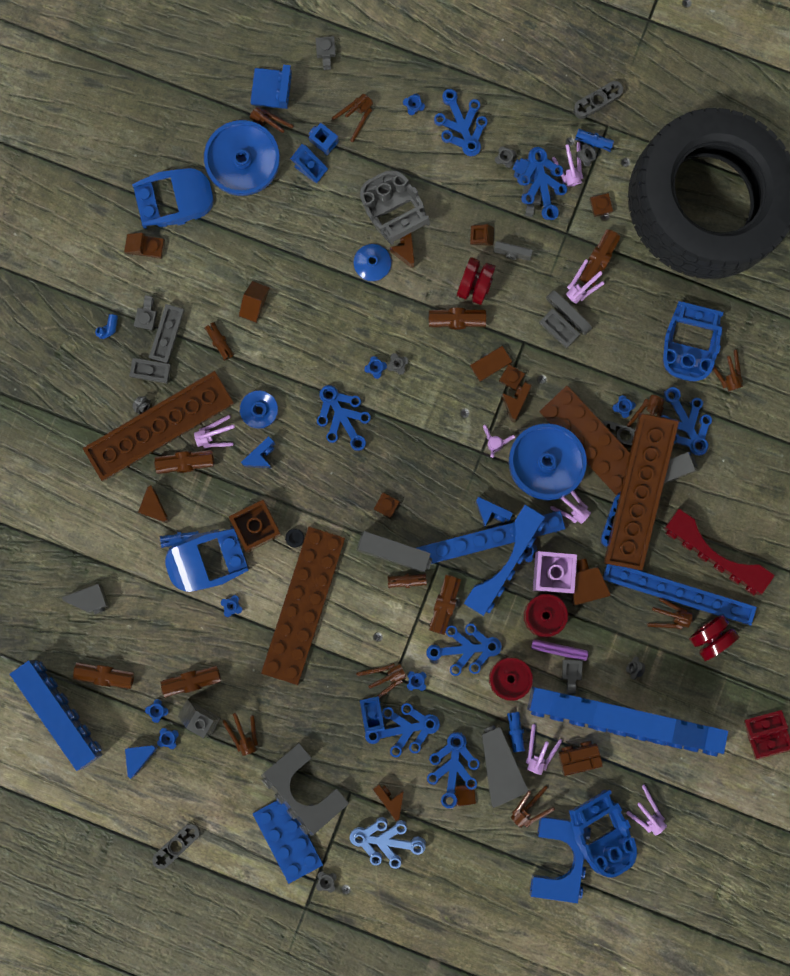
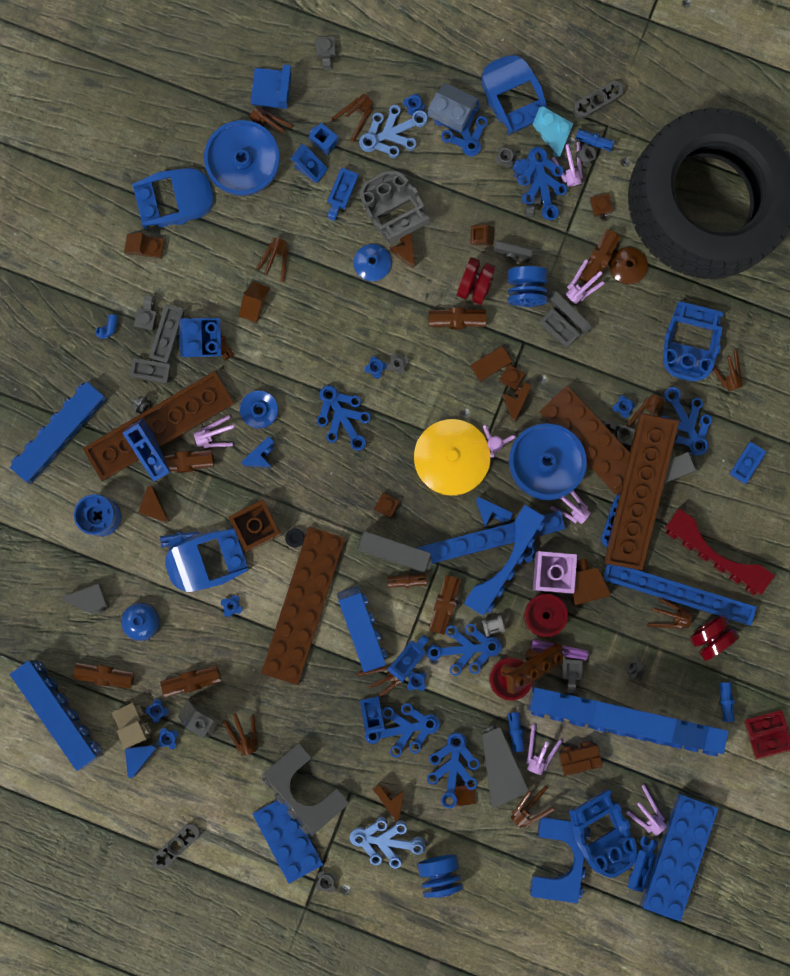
(57, 433): none -> blue brick
(87, 515): none -> blue wheel
(131, 725): none -> dark tan brick
(140, 621): none -> blue cylinder
(147, 449): none -> blue slope
(200, 337): none -> blue slope
(276, 248): none -> reddish brown plant
(341, 192): none -> blue plate
(361, 628): none -> blue wedge
(390, 132): none -> medium blue plant
(408, 658): none -> blue plate
(440, 876): none -> blue wheel
(452, 107): none -> sand blue slope
(452, 457): none -> yellow dish
(493, 626): none -> light grey bush
(503, 76): none -> blue slope
(527, 283): none -> blue wheel
(536, 666): none -> reddish brown plate
(553, 129): none -> medium azure wing
(626, 274): none -> reddish brown dish
(643, 865): none -> blue plate
(679, 857): none -> blue brick
(727, 702): none -> blue pin
(747, 462): none -> blue plate

